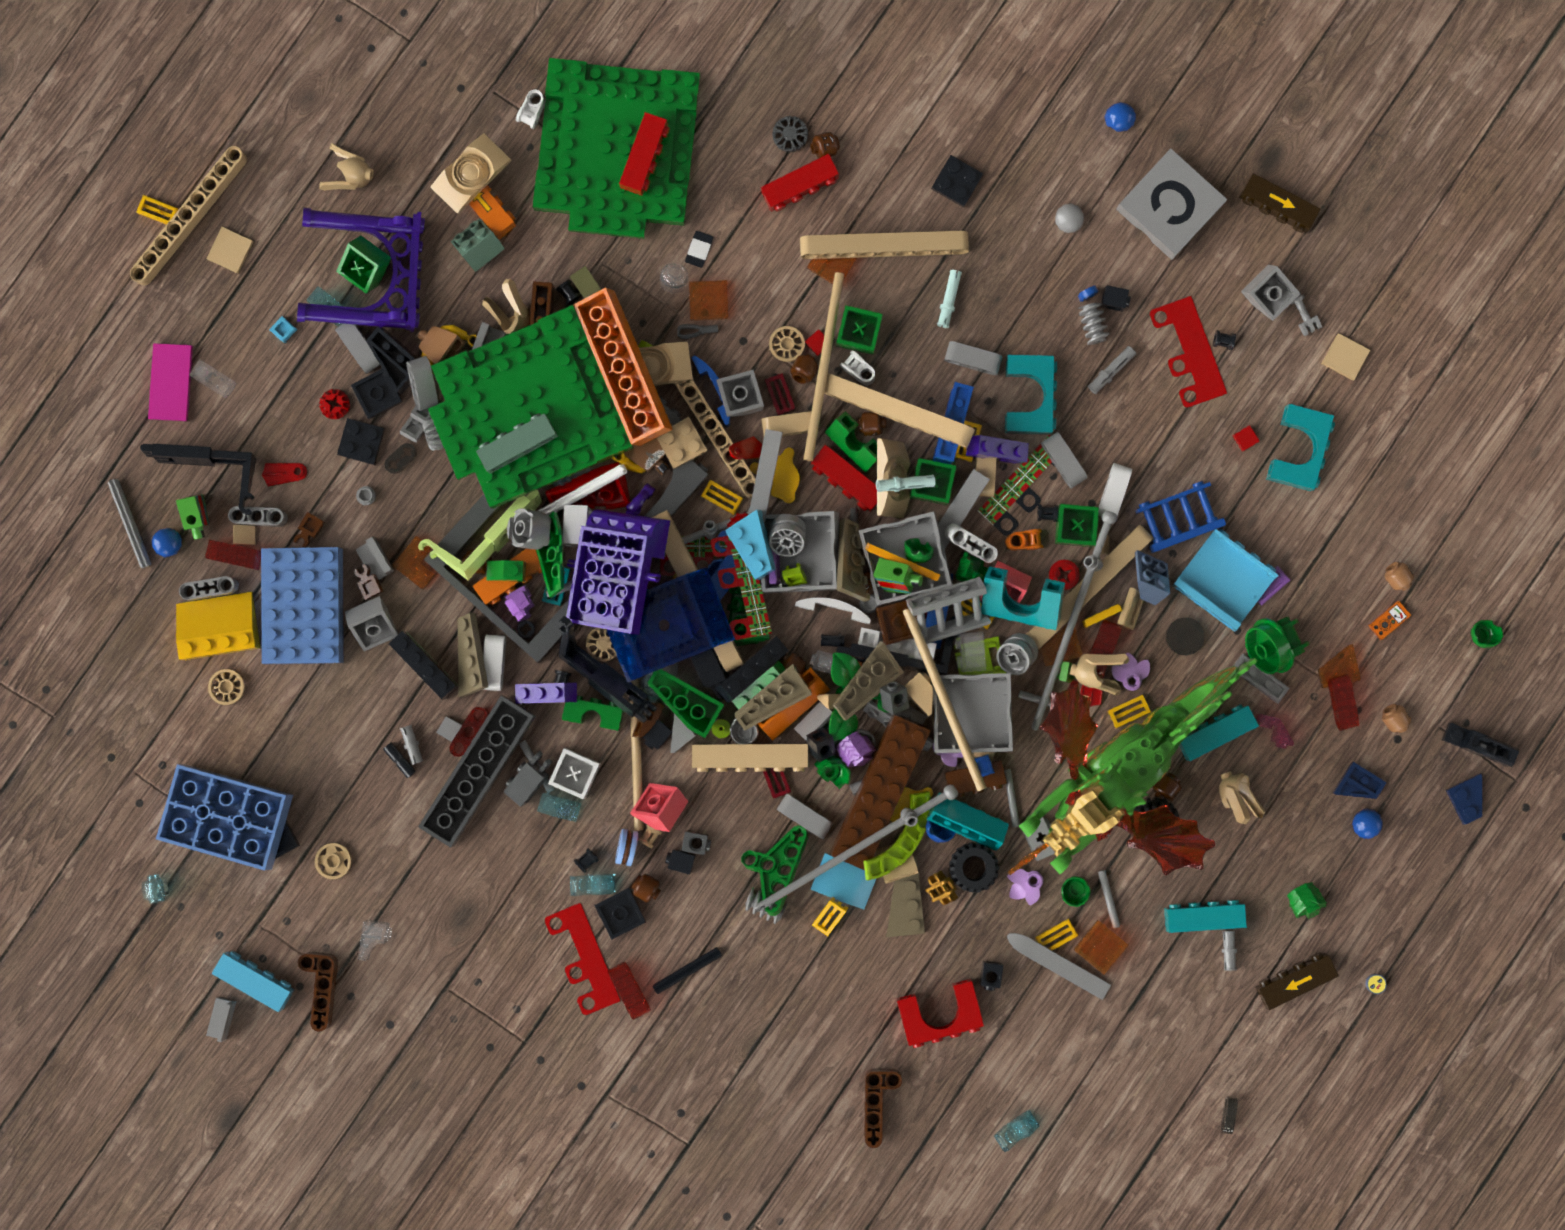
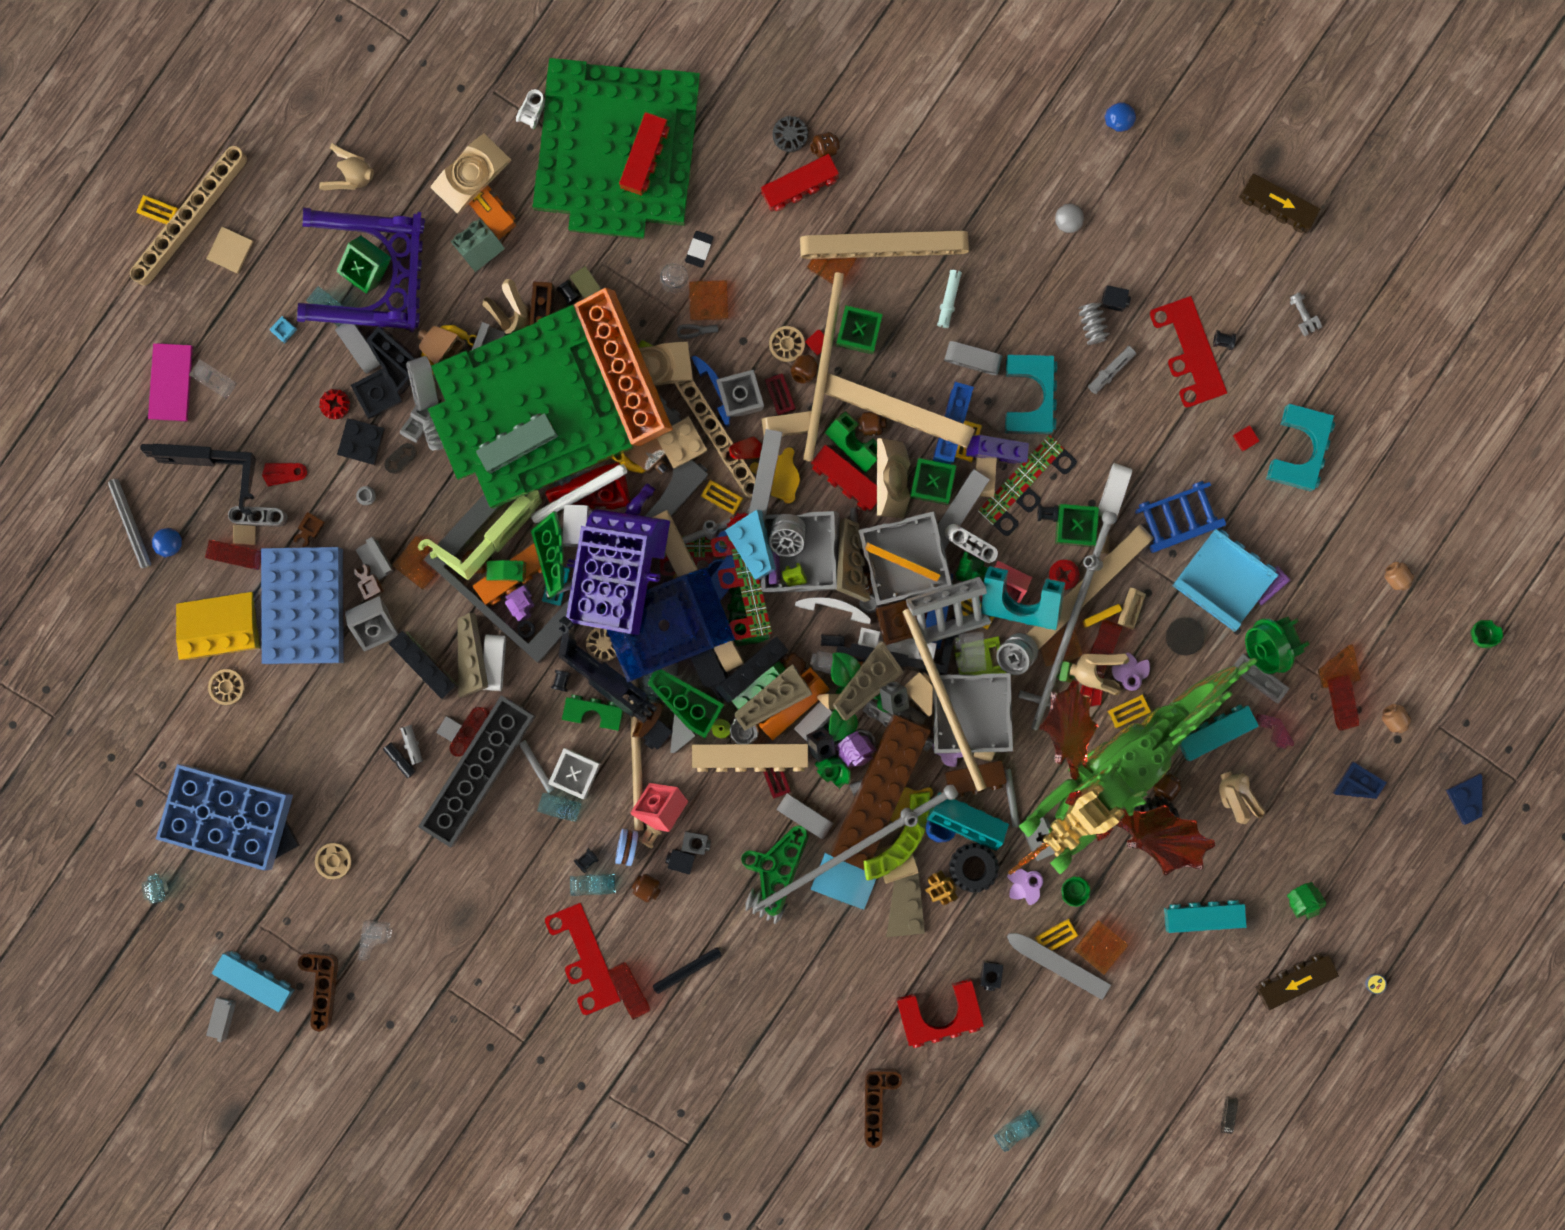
(190, 508): bright green torso -> none
(218, 582): light grey beam -> none
(527, 780): dark grey hinge -> none
(529, 529): light grey brick -> none
(546, 693): arch -> none
(620, 913): black plate -> none
(837, 906): yellow tile -> none
(857, 368): white piece -> none
(896, 577): bright green torso -> none
(897, 484): light aqua pin -> none
(917, 552): green hair -> none
(957, 181): black plate -> none
(984, 765): blue tile -> none
(1027, 540): orange piece -> none
(1064, 460): light grey beam -> none
(1088, 293): blue tile -> none
(1109, 899): light grey bar -> none
(1152, 578): sand blue slope -> none
(1171, 204): light grey tile -> none
(1229, 950): light grey pin -> none
(1271, 292): light grey slope -> none
(1345, 356): tan piece -> none
(1367, 823): blue hair -> none
(1389, 620): orange tile -> none
(1481, 744): black plate -> none

